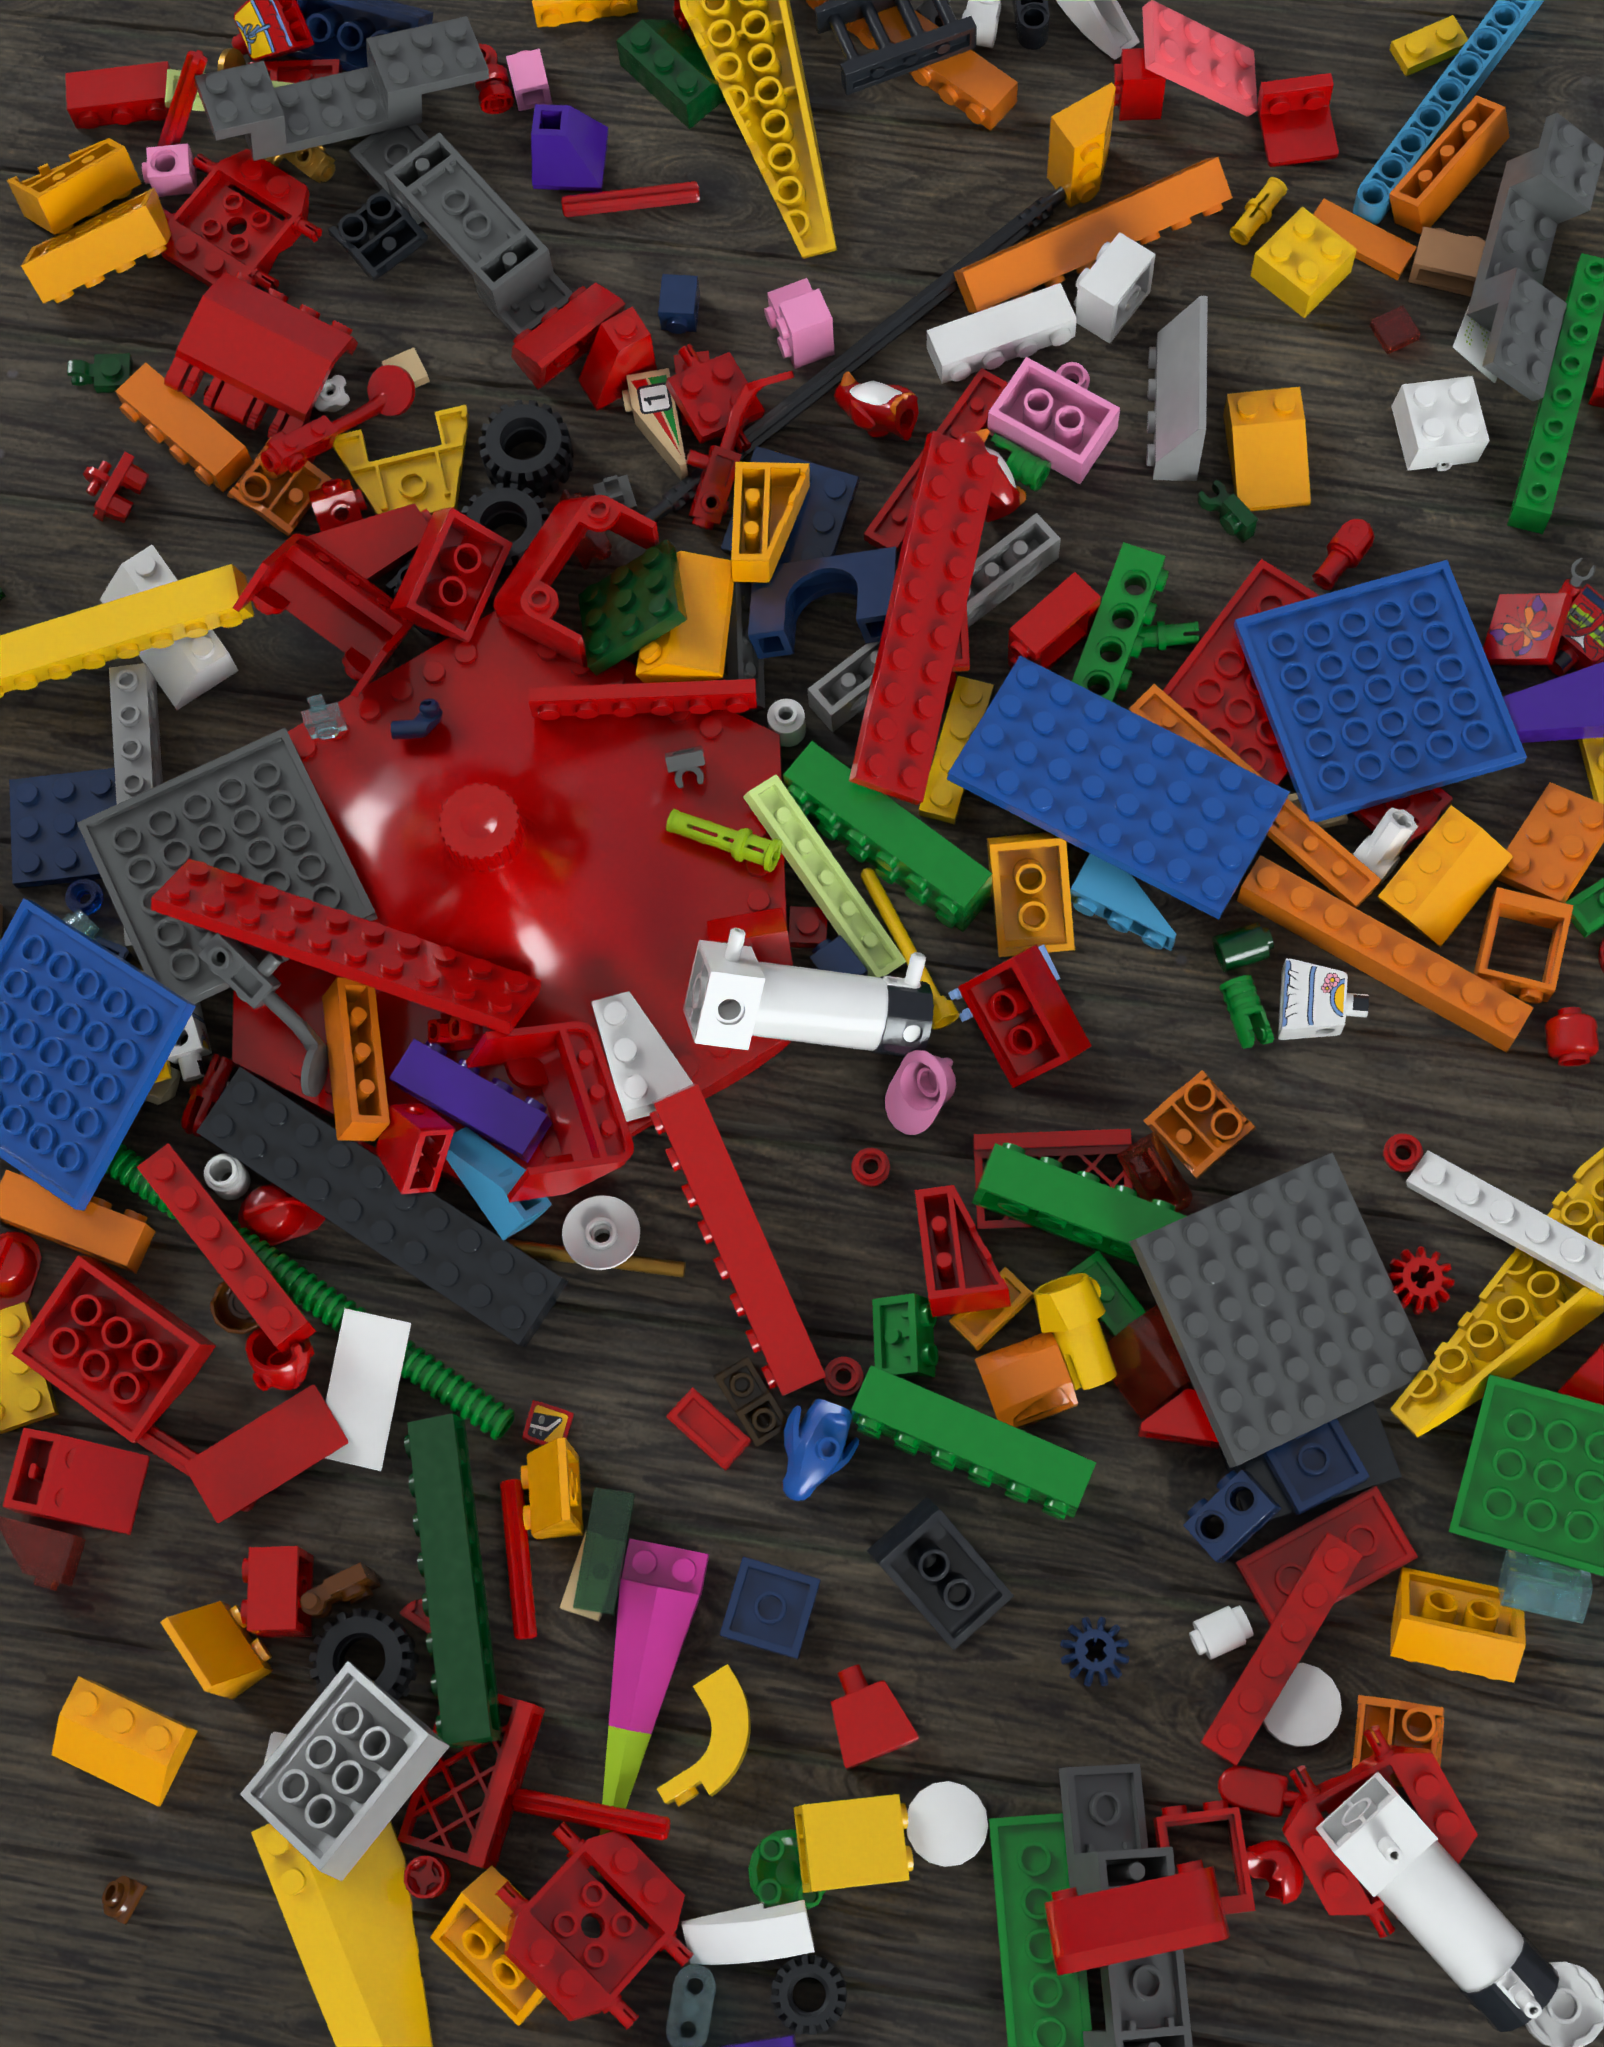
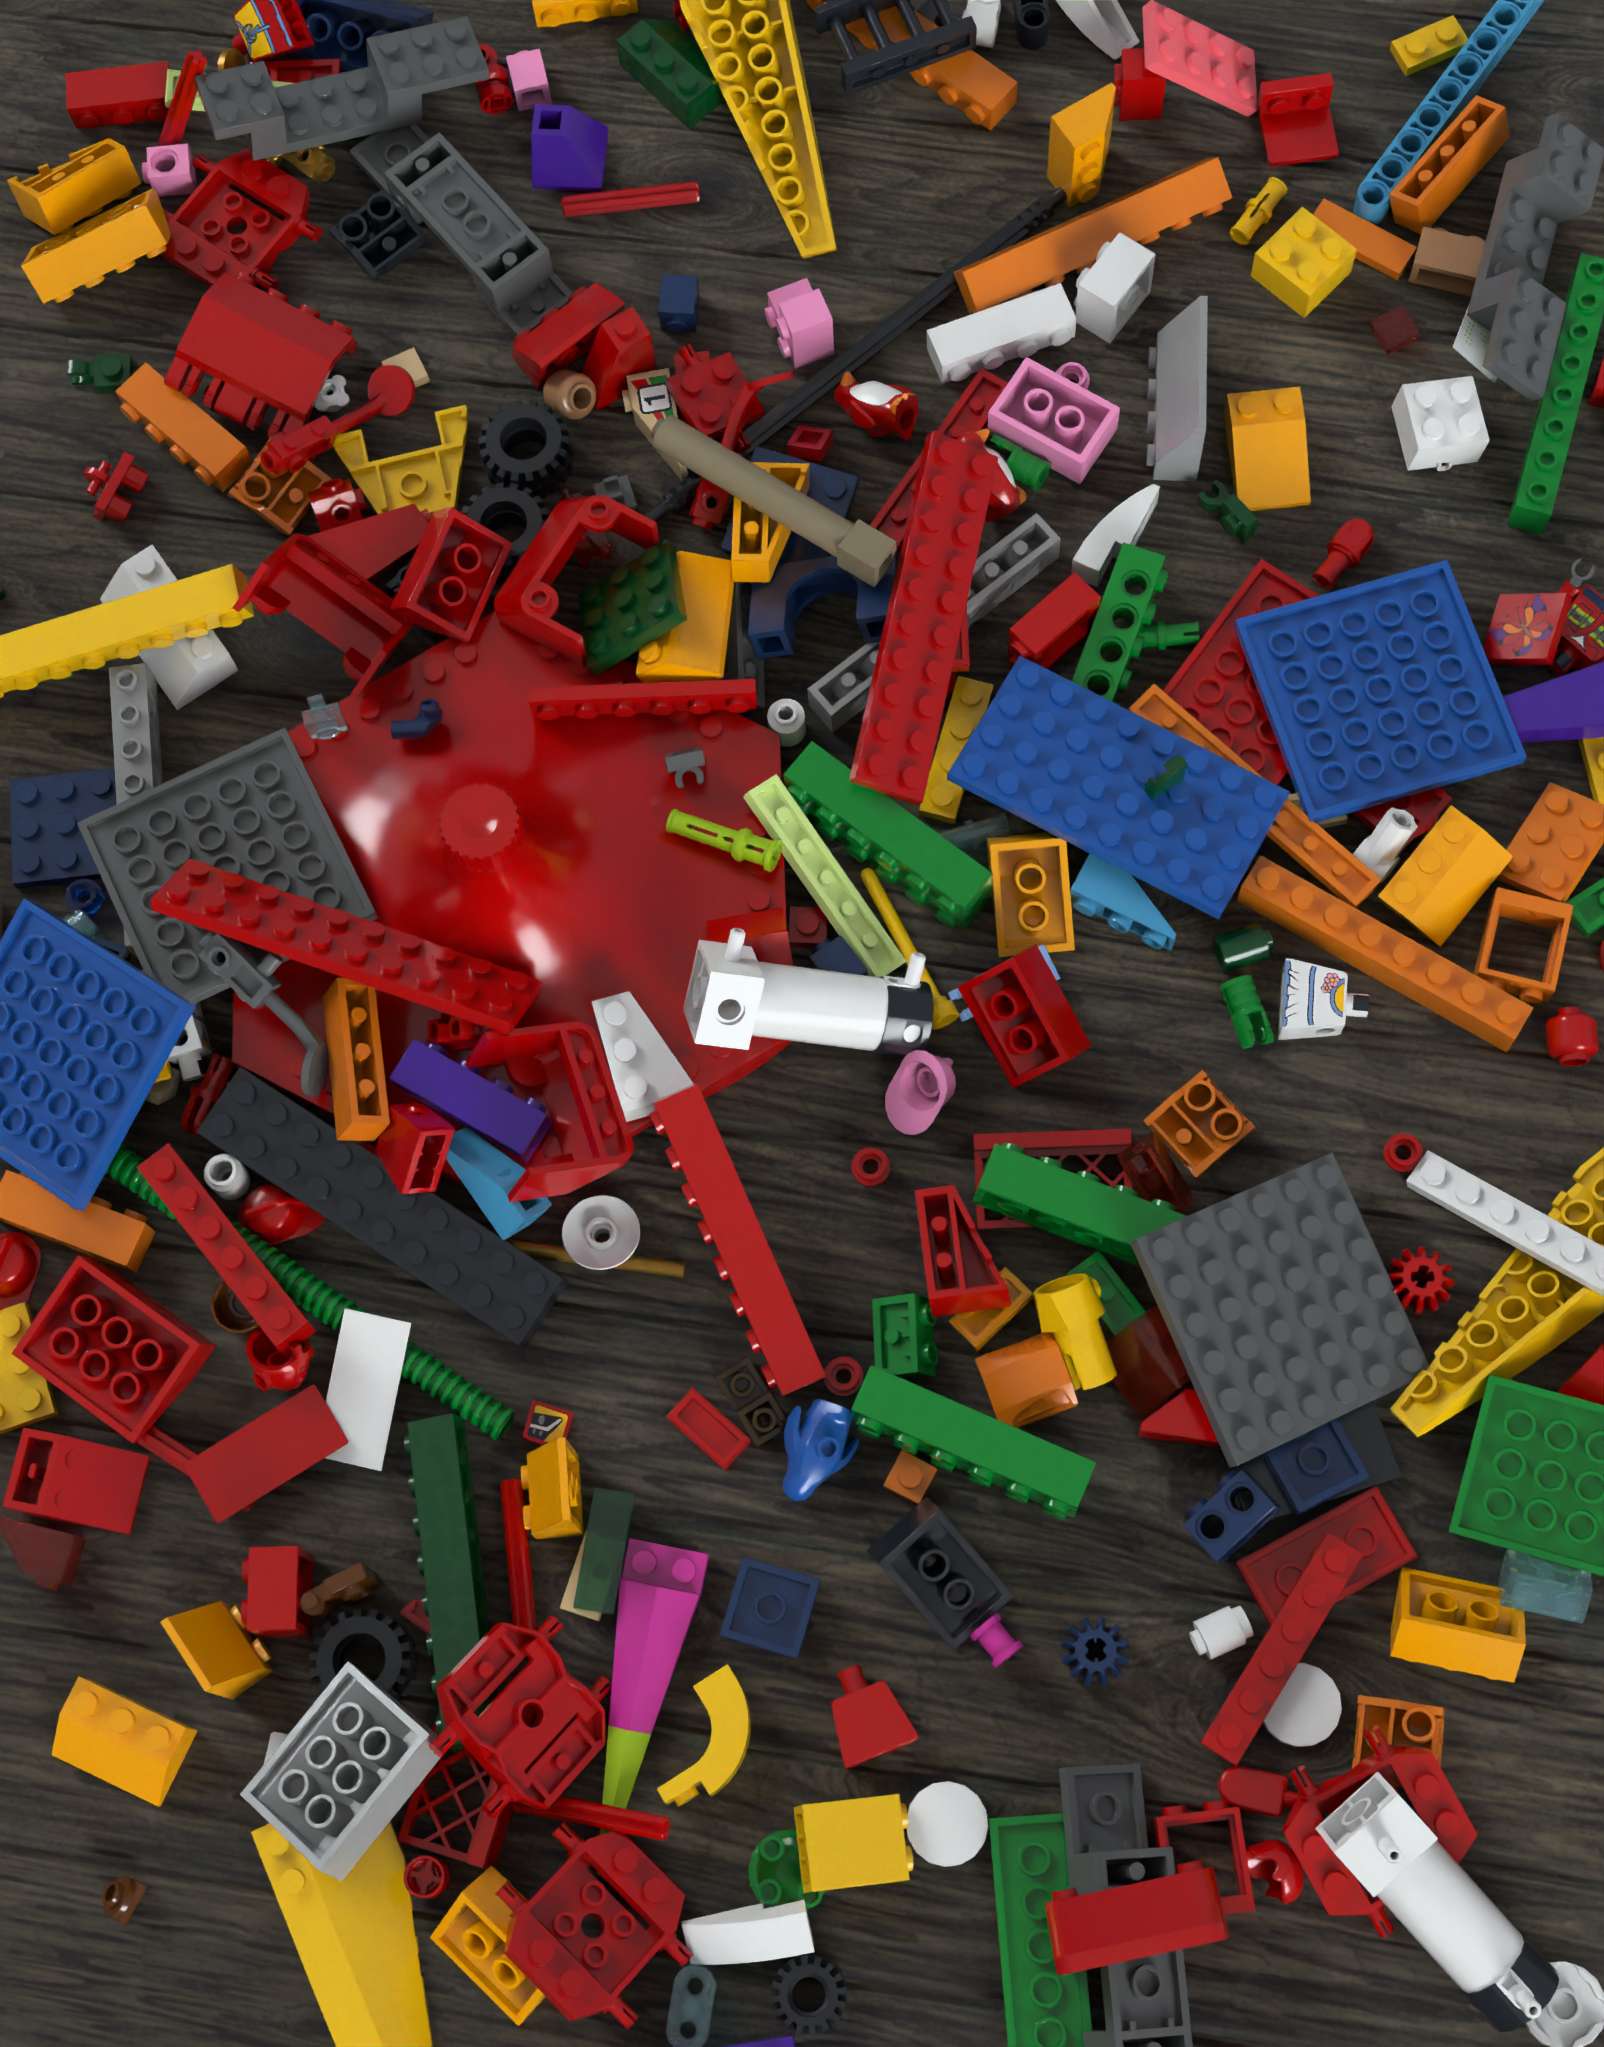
(524, 1761): none -> red piece
(570, 393): none -> medium nougat head
(810, 443): none -> red plate
(857, 546): none -> dark tan brick
(910, 1477): none -> orange plate
(976, 833): none -> clear light blue pin
(996, 1640): none -> dark pink bush
(1121, 525): none -> white slope
(1173, 776): none -> dark green tile

